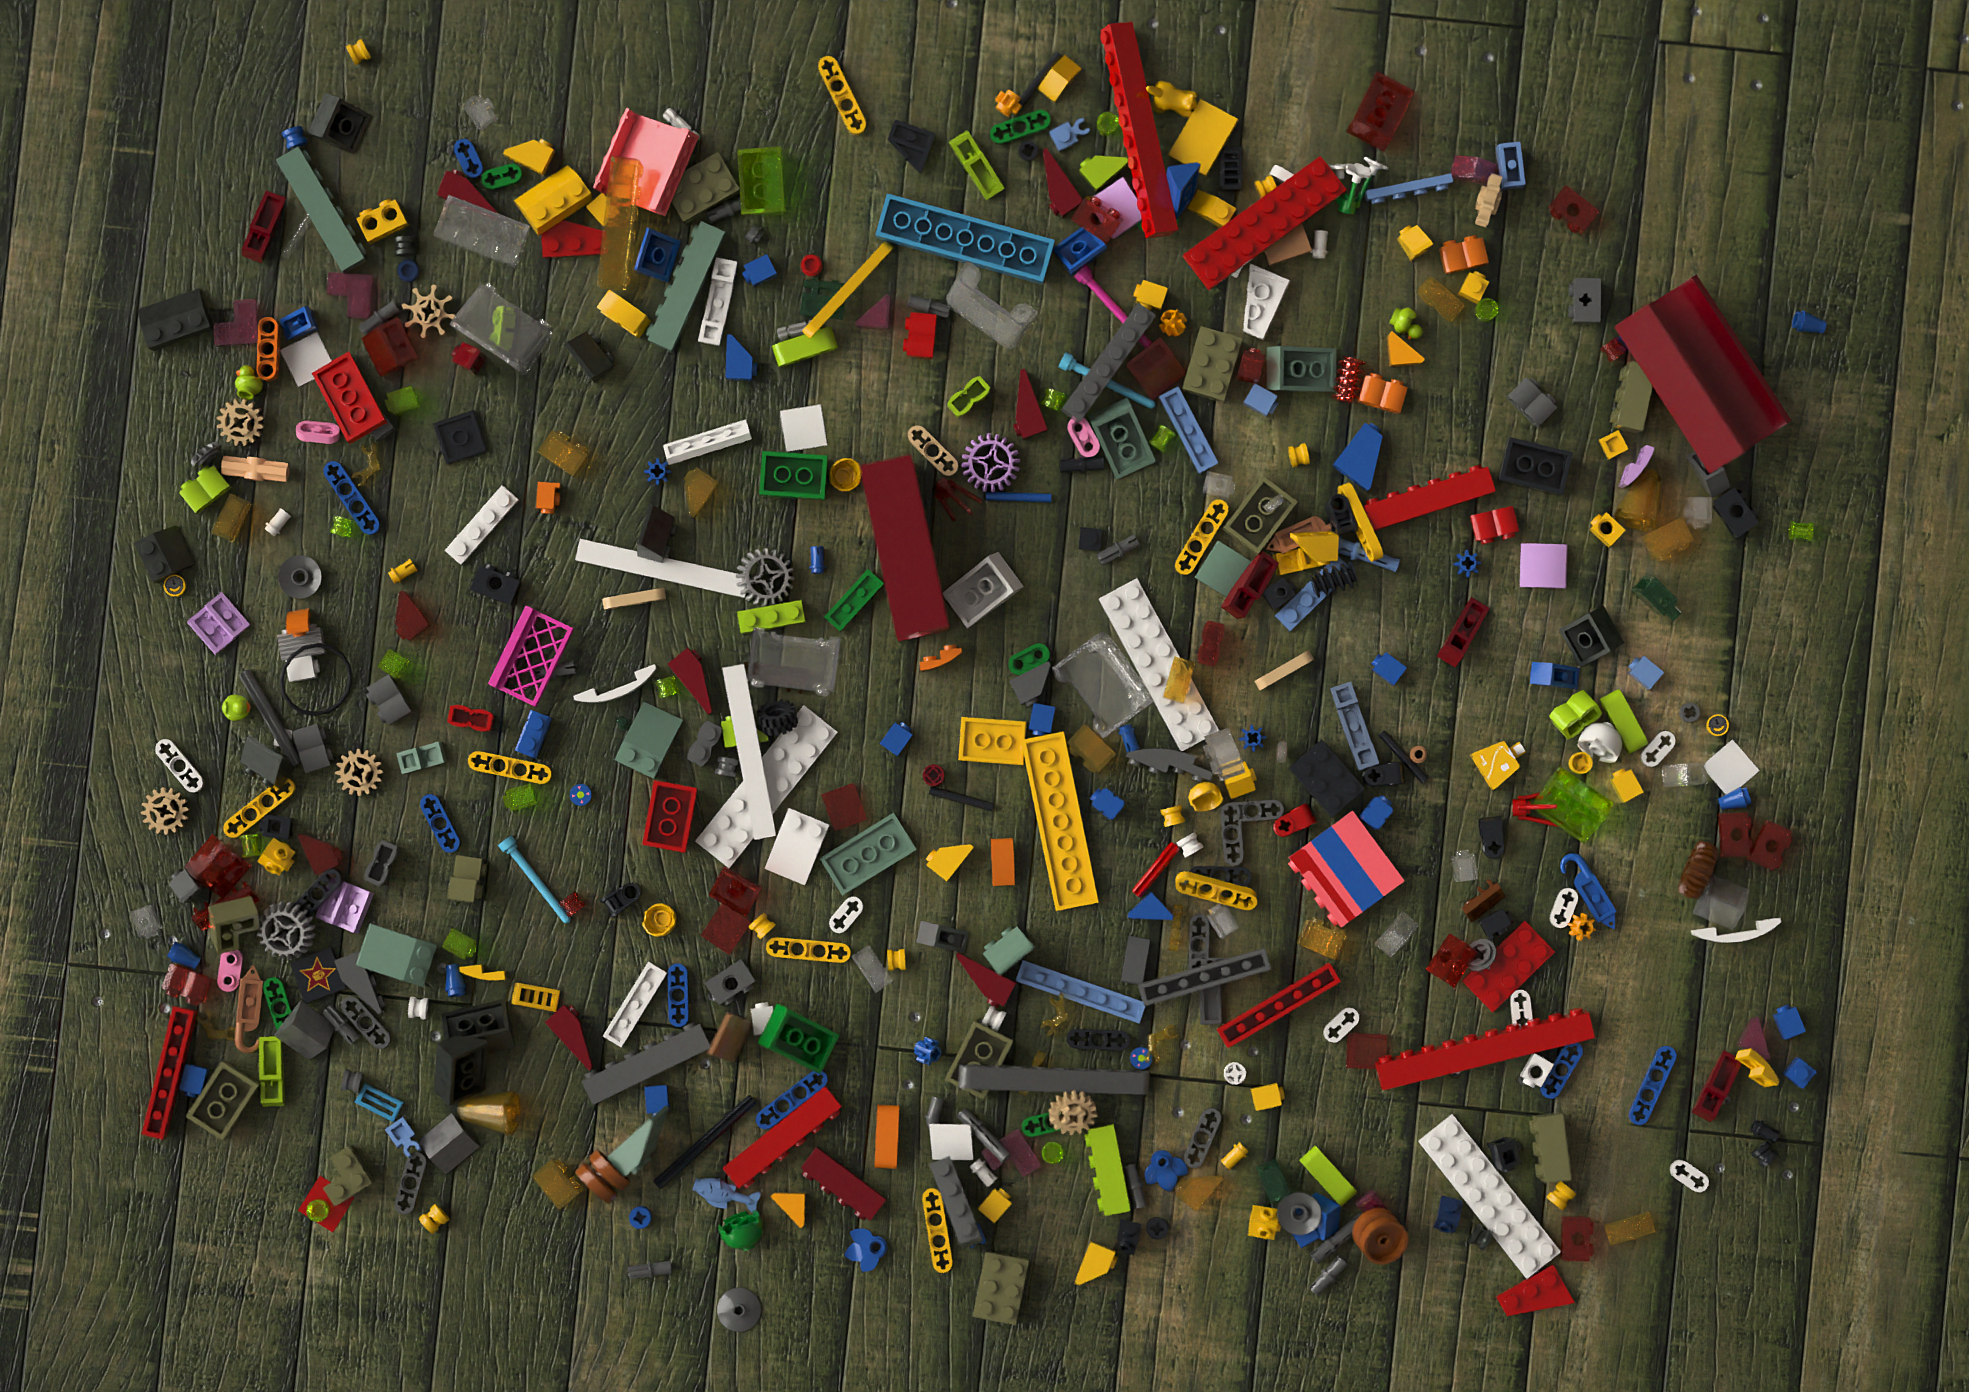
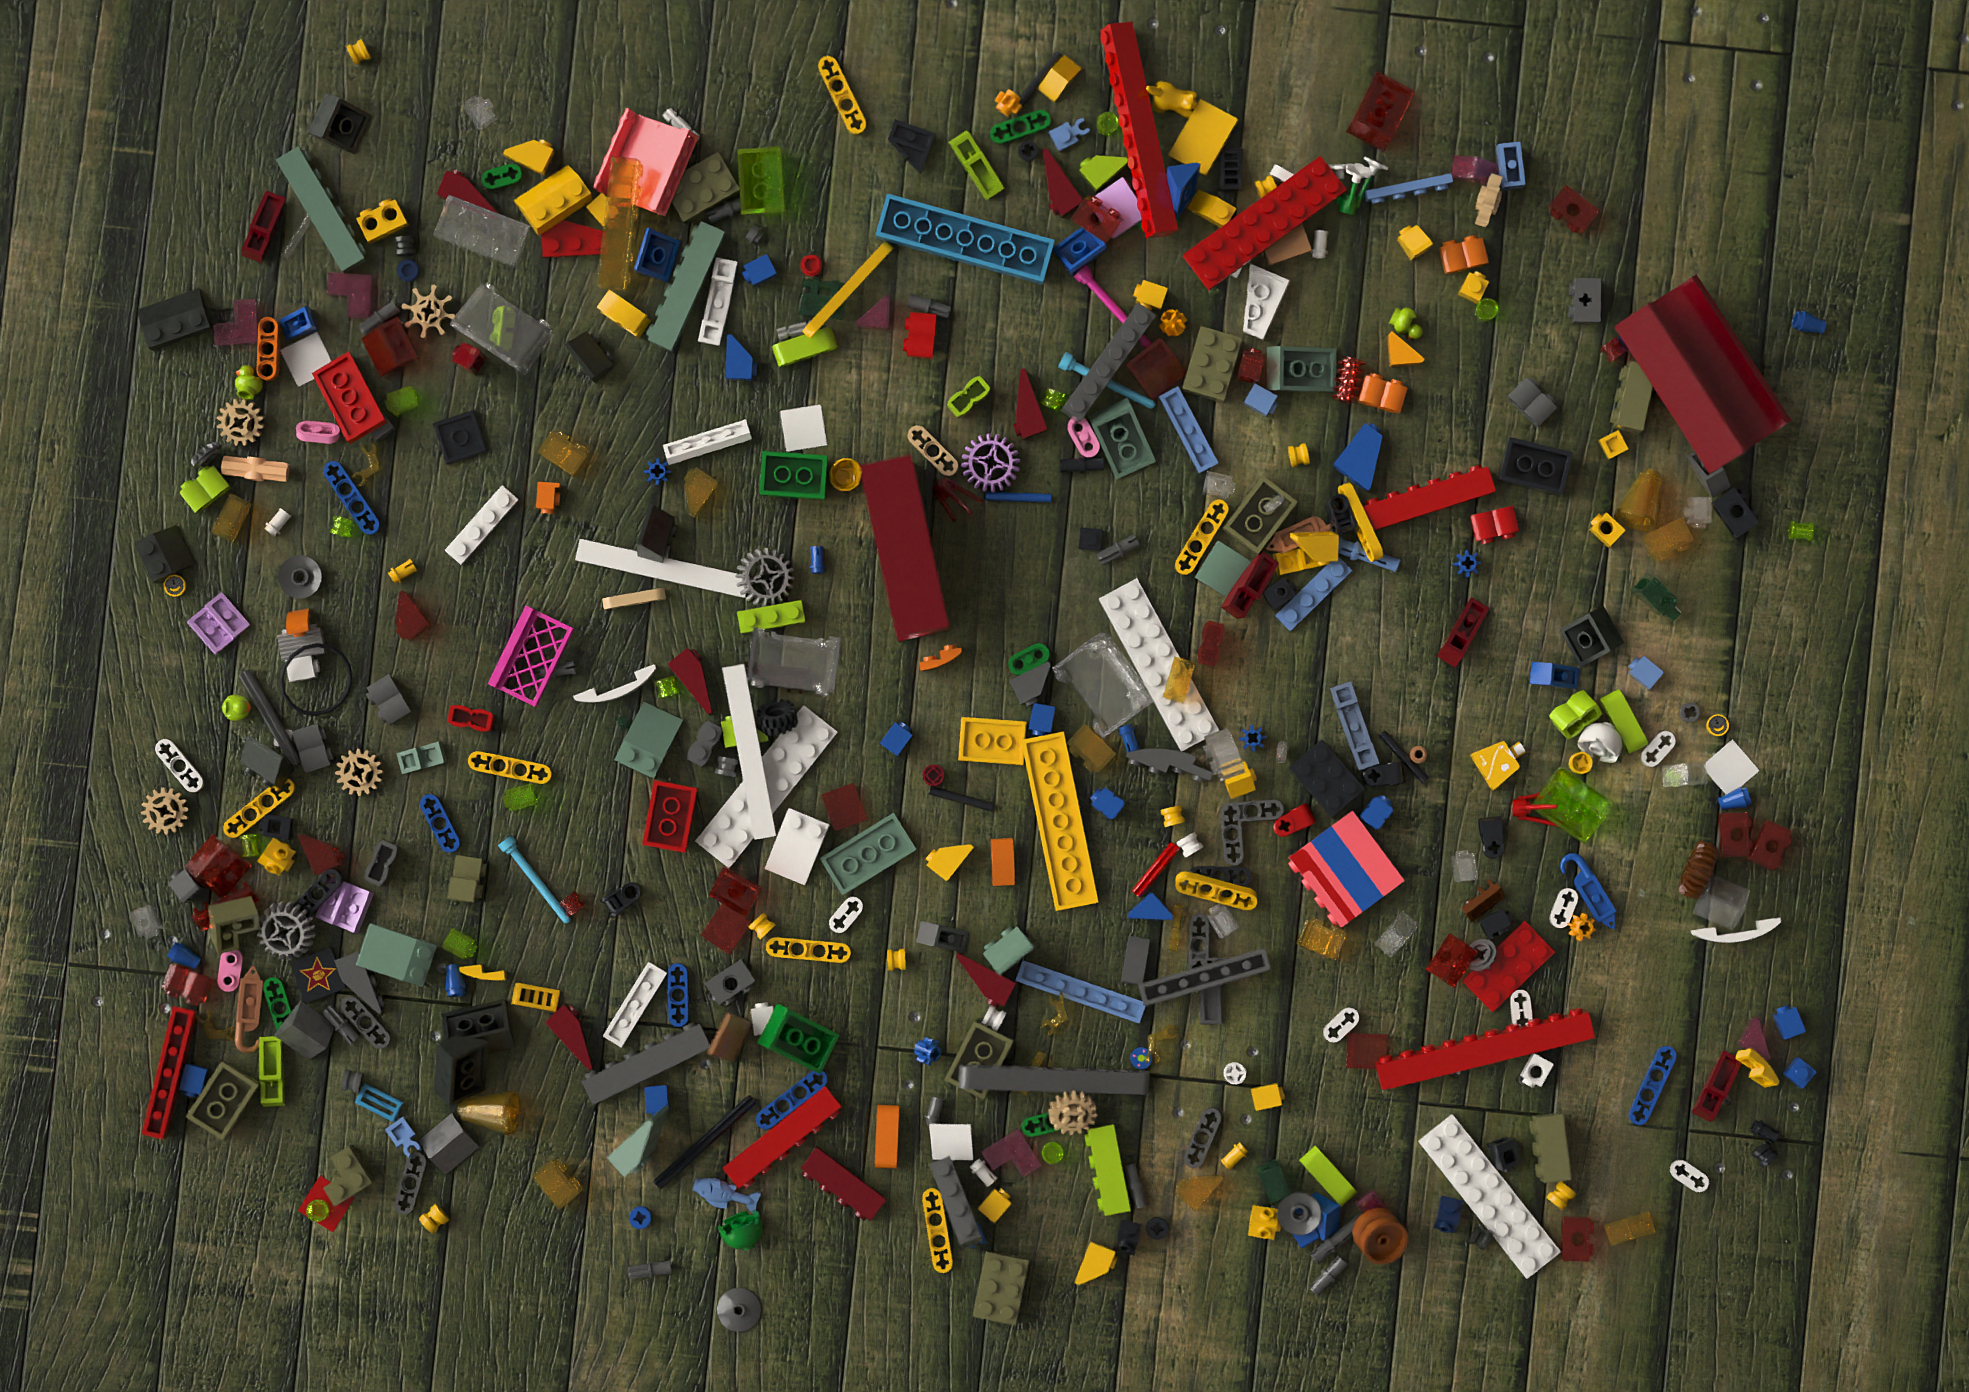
(294, 137): blue wheel -> none
(393, 663): clear neon green brick -> none
(418, 1008): white wheel -> none
(472, 156): blue beam -> none
(482, 584): black brick -> none
(533, 734): blue brick -> none
(580, 794): blue tile -> none
(601, 1178): dark orange wheel -> none
(659, 920): yellow hair -> none
(792, 1204): light orange slope -> none
(854, 600): green plate -> none
(862, 1249): blue plate -> none
(872, 968): clear brick -> none
(982, 589): white slope -> none
(985, 313): clear windscreen -> none
(985, 1137): dark grey pin -> none
(1114, 1046): black beam -> none
(1161, 438): clear neon green bush -> none
(1165, 1173): blue plate -> none
(1205, 796): yellow hair -> none
(1278, 1005): red brick -> none
(1284, 670): tan beam -> none
(1333, 579): black piece -> none
(1388, 668): blue brick -> none
(1440, 298): clear yellow slope -> none
(1535, 1293): red wing -> none
(1543, 565): lavender slope -> none
(1575, 1058): blue beam -> none
(1625, 785): yellow brick -> none
(1632, 470): lavender slope -> none

